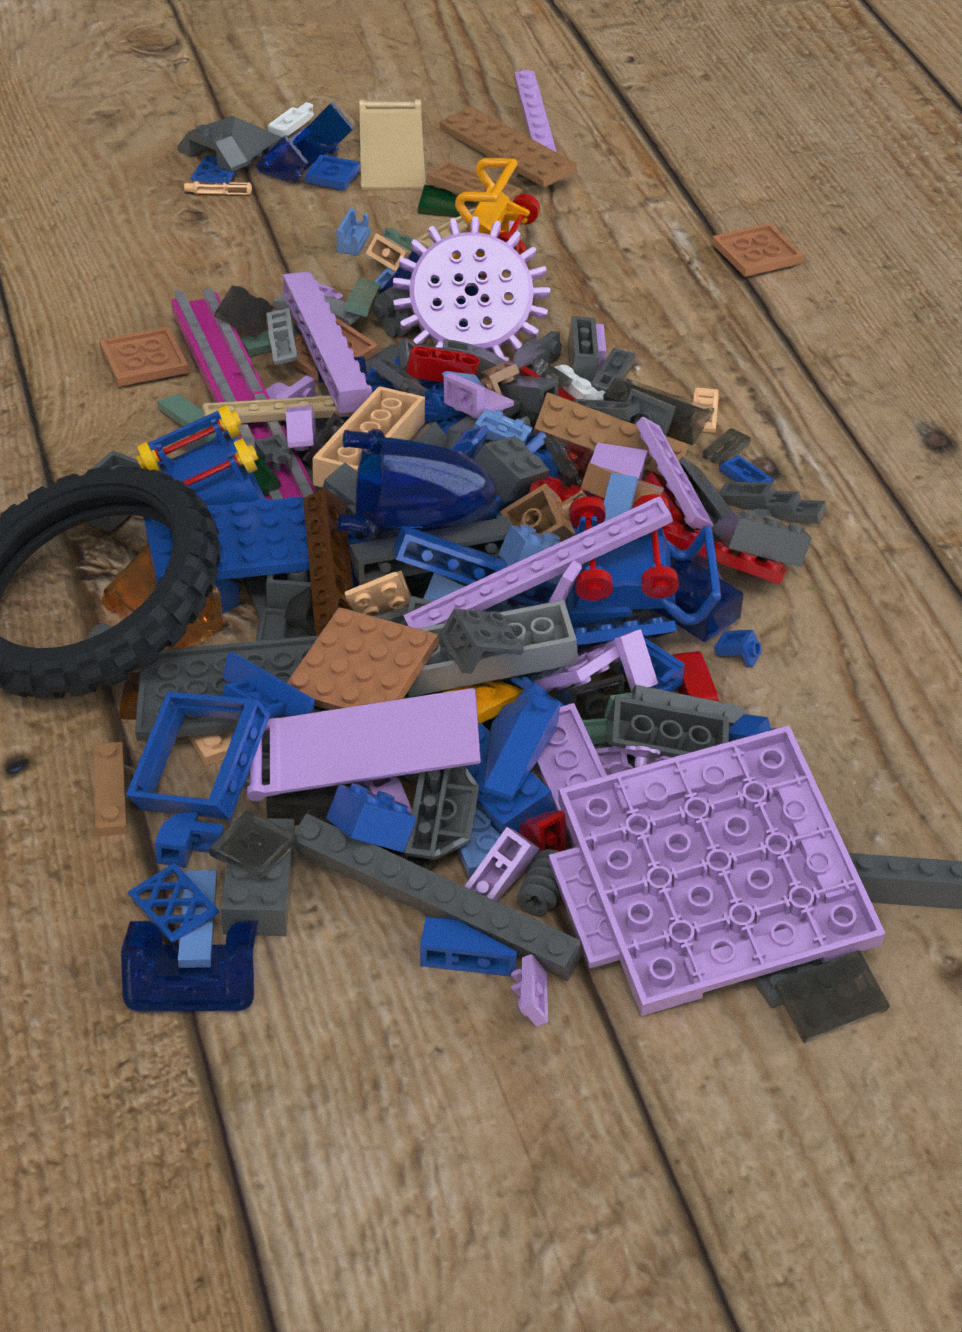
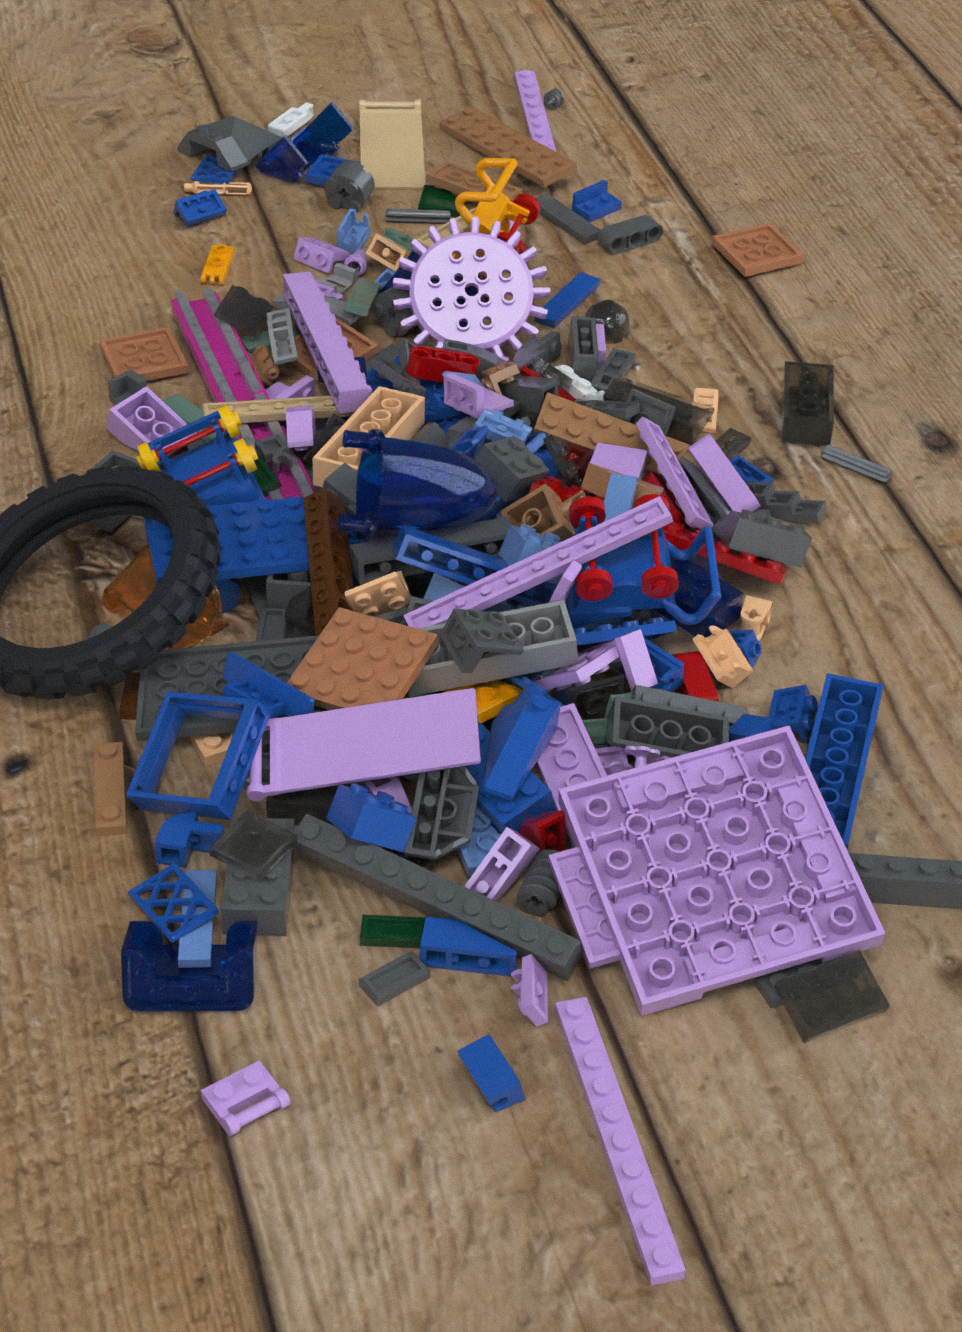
(125, 385): none -> dark grey panel
(143, 419): none -> lavender slope
(200, 207): none -> blue bracket
(218, 264): none -> light orange hinge
(240, 1091): none -> lavender plate
(264, 365): none -> medium nougat hinge
(318, 253): none -> lavender bracket
(342, 276): none -> light grey piece
(349, 186): none -> dark grey brick
(358, 261): none -> lavender cone
(391, 931): none -> dark green tile
(394, 978): none -> dark grey tile
(418, 216): none -> dark grey axle
(492, 1073): none -> blue hinge
(553, 104): none -> dark grey bush
(567, 219): none -> dark grey tile
(568, 299): none -> blue tile
(595, 202): none -> blue bracket
(613, 317): none -> clear smoke cylinder
(620, 1143): none -> lavender plate
(630, 234): none -> dark grey beam
(723, 475): none -> lavender beam
(723, 656): none -> light nougat hinge
(755, 615): none -> light nougat piece
(795, 709): none -> blue bracket
(807, 403): none -> clear smoke brick
(842, 745): none -> blue brick
(856, 463): none -> dark grey axle

